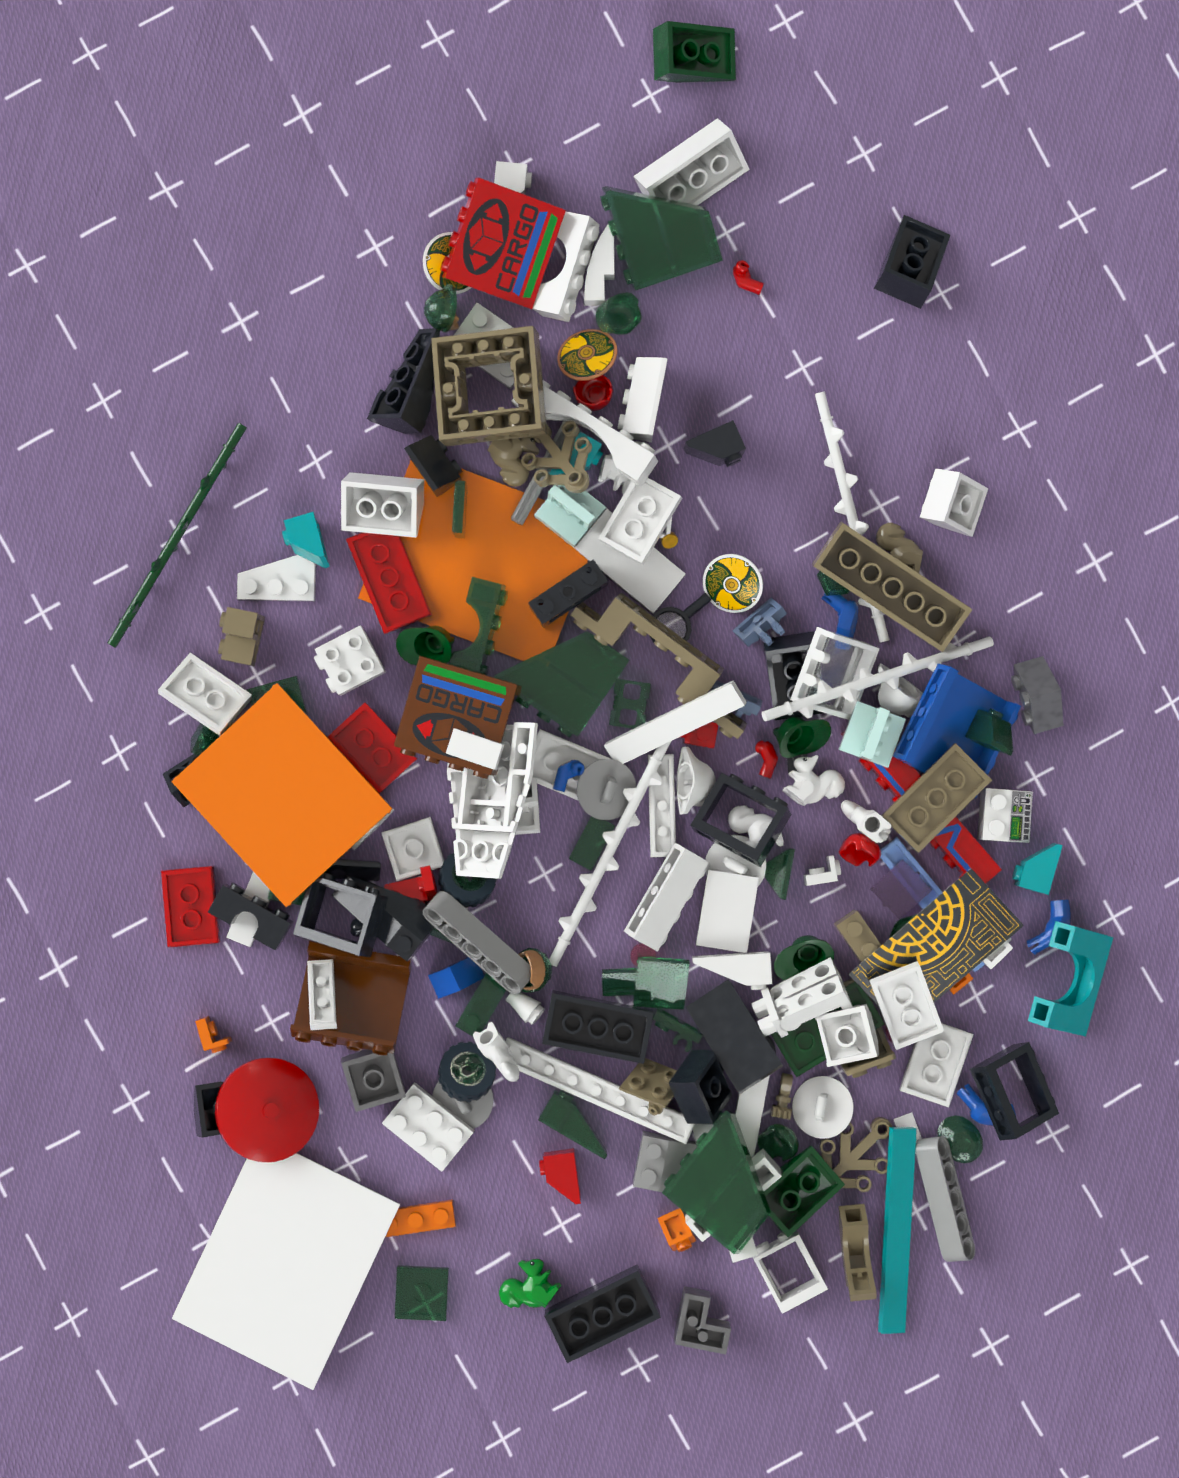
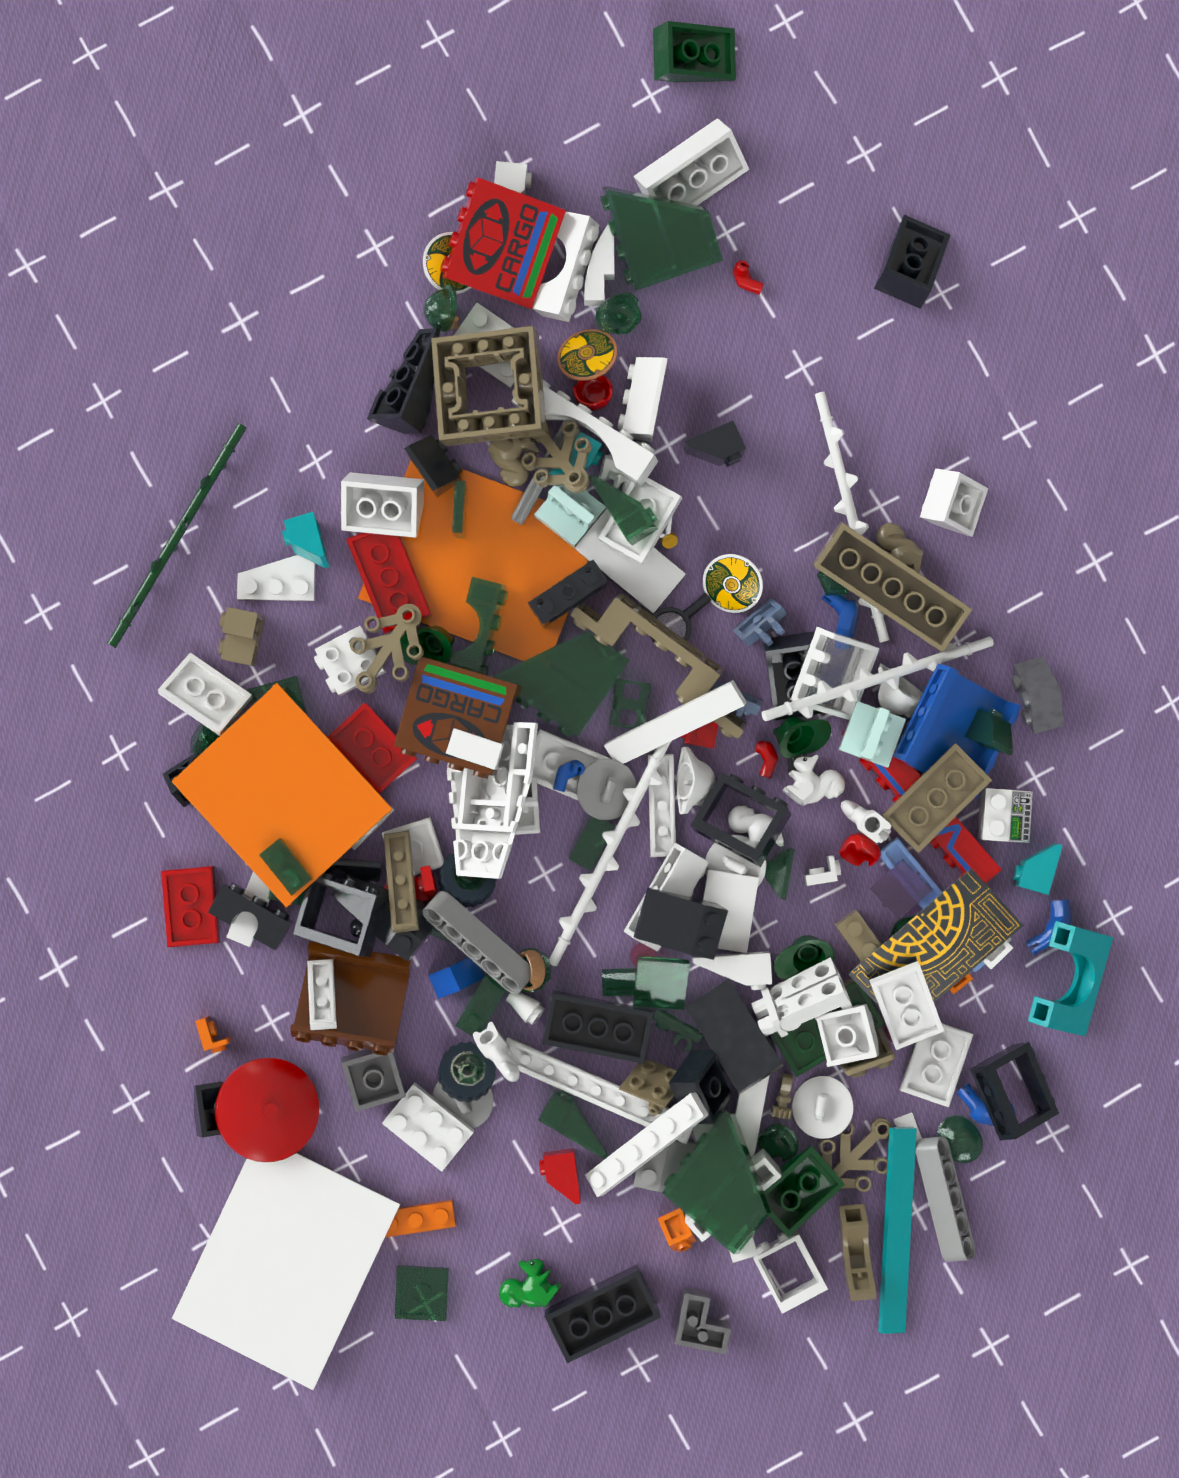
(286, 866): none -> clear green plate
(390, 644): none -> dark tan plant
(401, 882): none -> dark tan tile
(629, 514): none -> clear green slope
(647, 1144): none -> white plate
(681, 923): none -> black slope

